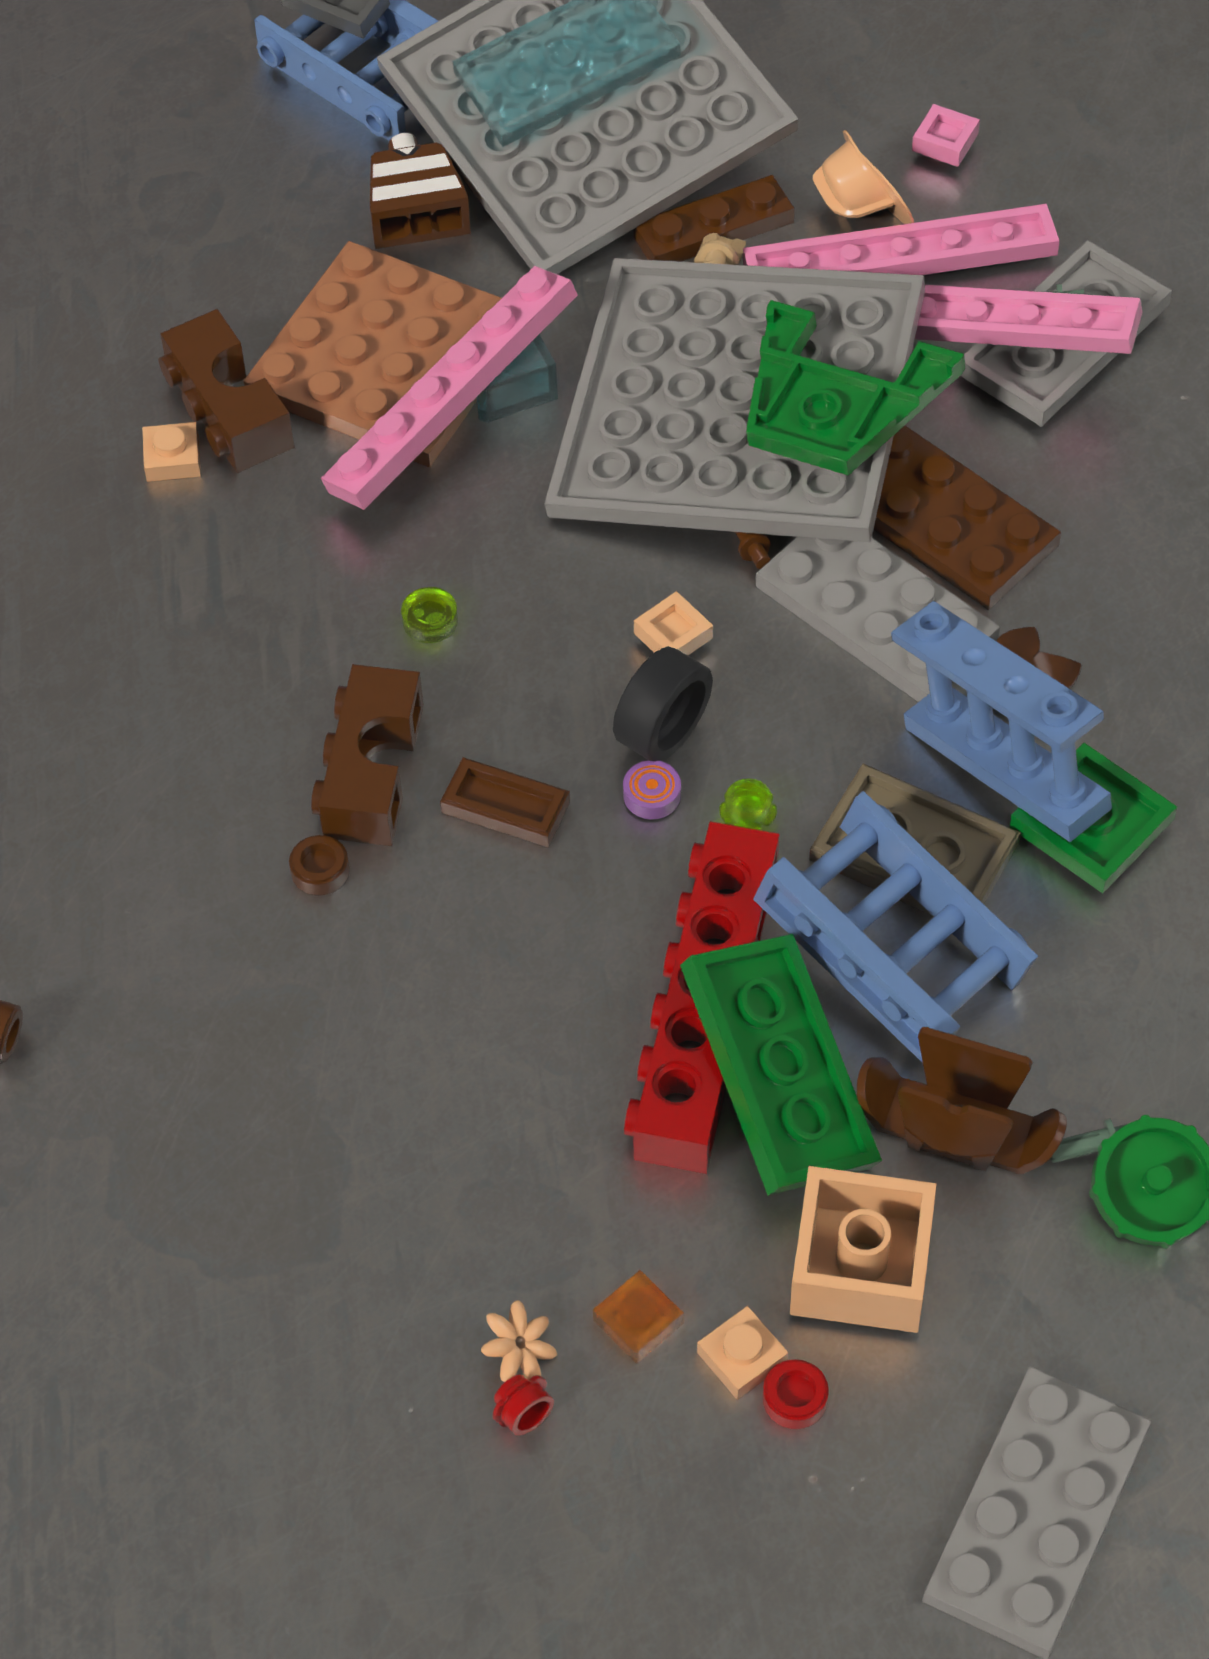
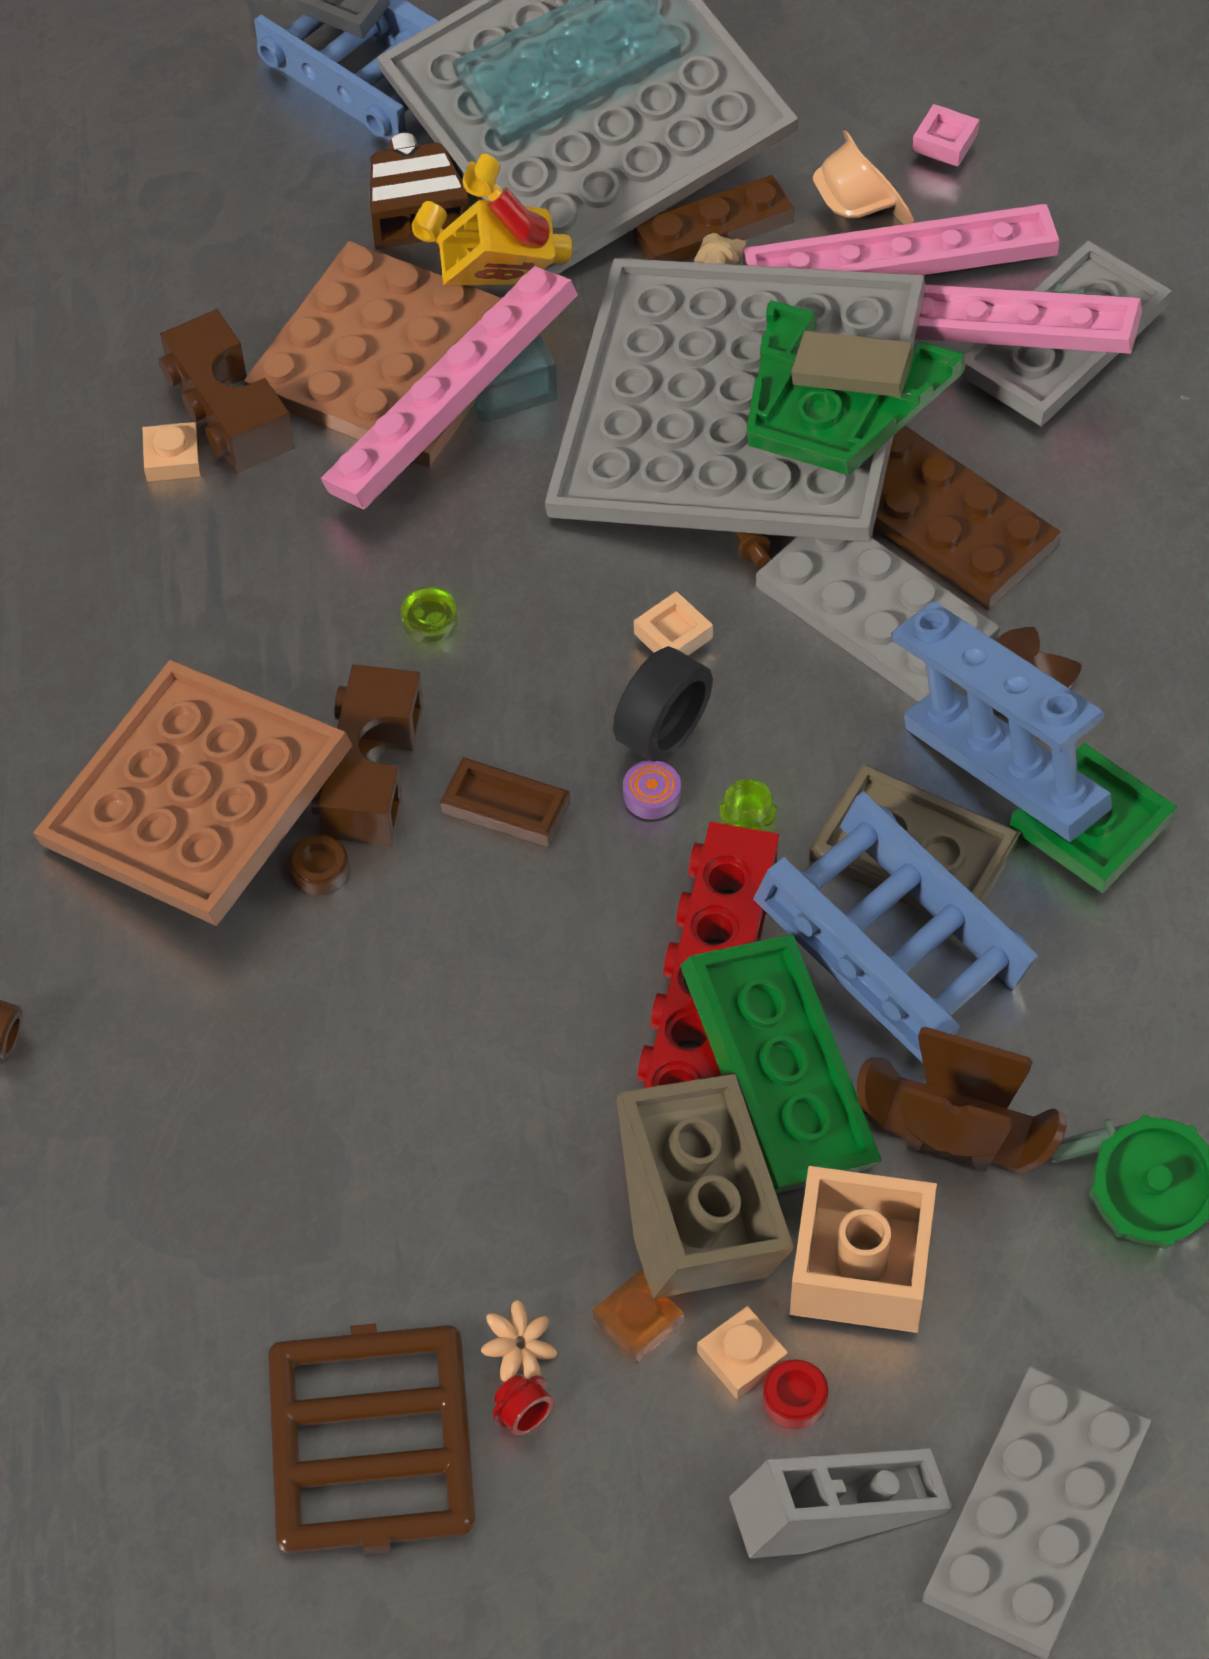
(193, 791): none -> nougat plate
(453, 1459): none -> reddish brown bar
(494, 238): none -> torso
(699, 1187): none -> dark tan slope
(835, 1499): none -> light grey slope
(852, 363): none -> dark tan tile

